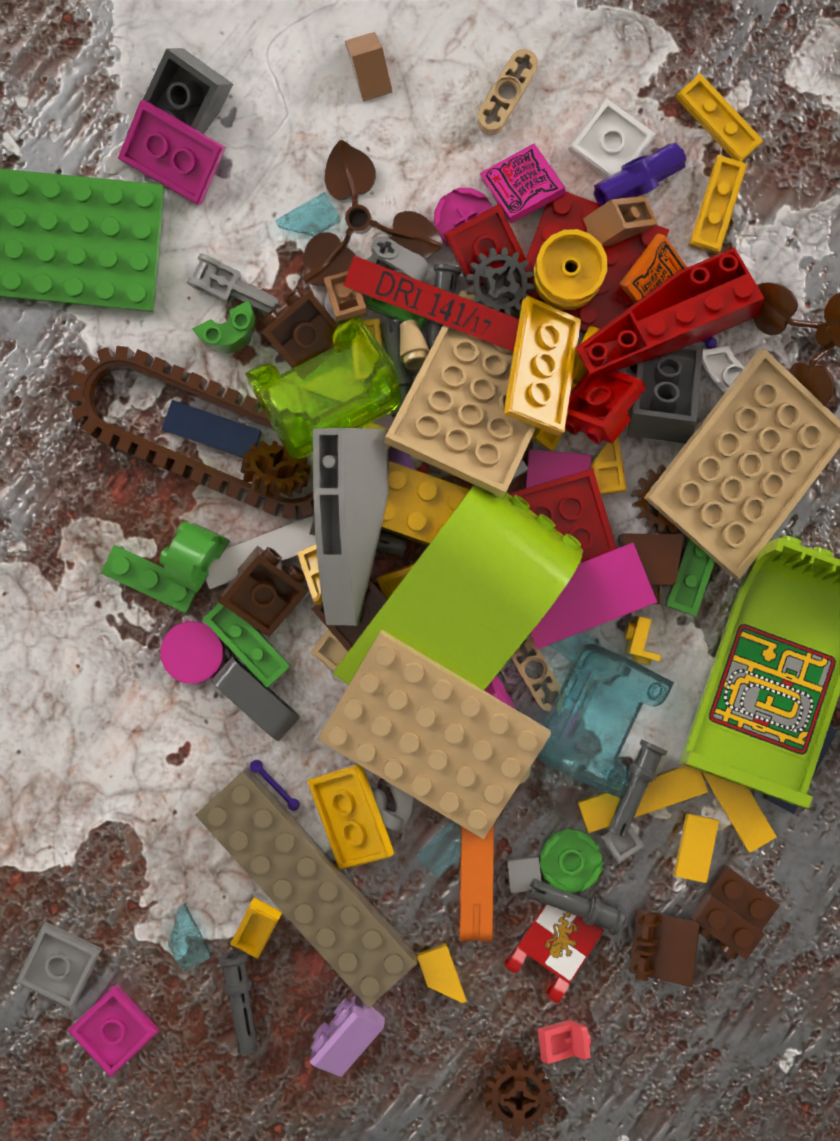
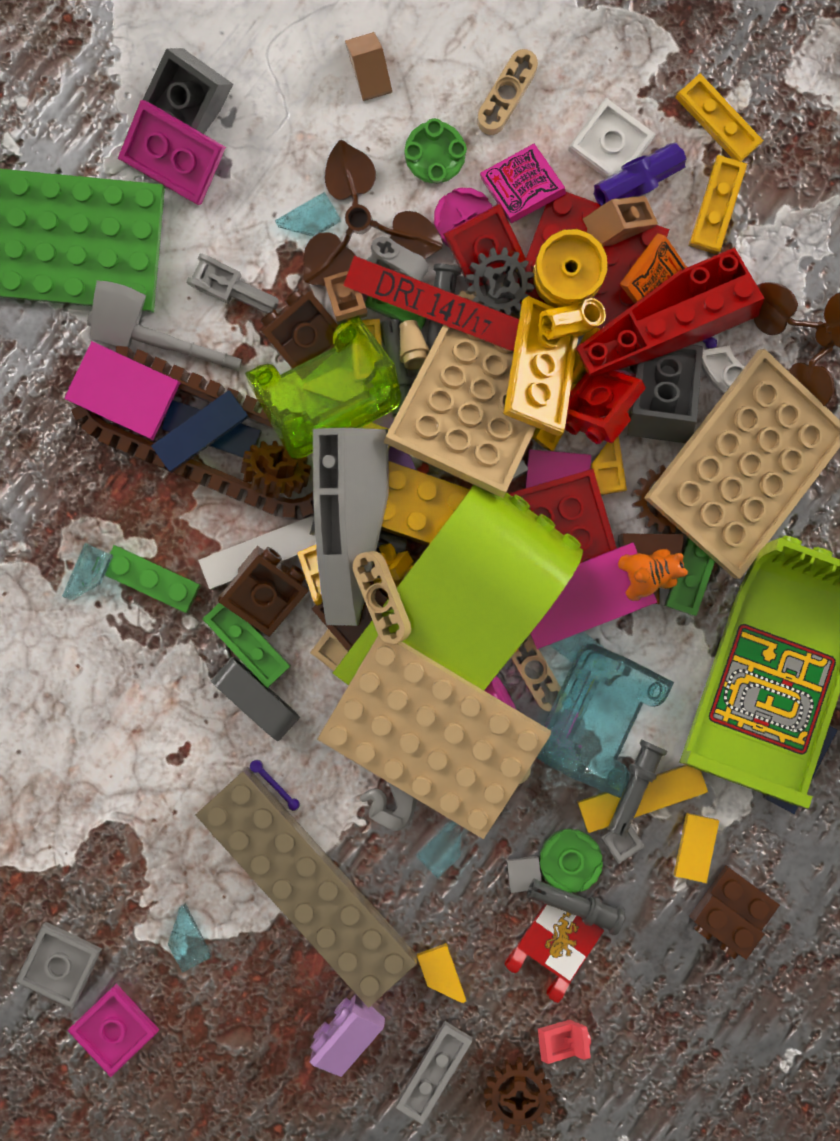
(87, 571): none -> clear light blue tile
(116, 321): none -> light grey piece
(122, 390): none -> dark pink tile
(191, 555): bright green cylinder -> none
(192, 652): dark pink tile -> none
(200, 431): none -> dark blue tile
(232, 334): bright green cylinder -> none
(237, 987): dark grey pin -> none
(256, 927): yellow tile -> none
(350, 817): yellow tile -> none
(368, 591): none -> tan beam
(396, 563): none -> yellow tile
(433, 1072): none -> light grey plate
(435, 151): none -> bright green dish
(476, 886): orange piece -> none
(572, 319): none -> yellow piece
(636, 634): yellow bracket -> none
(651, 572): none -> orange animal
(664, 948): reddish brown hinge -> none
(741, 812): yellow tile -> none

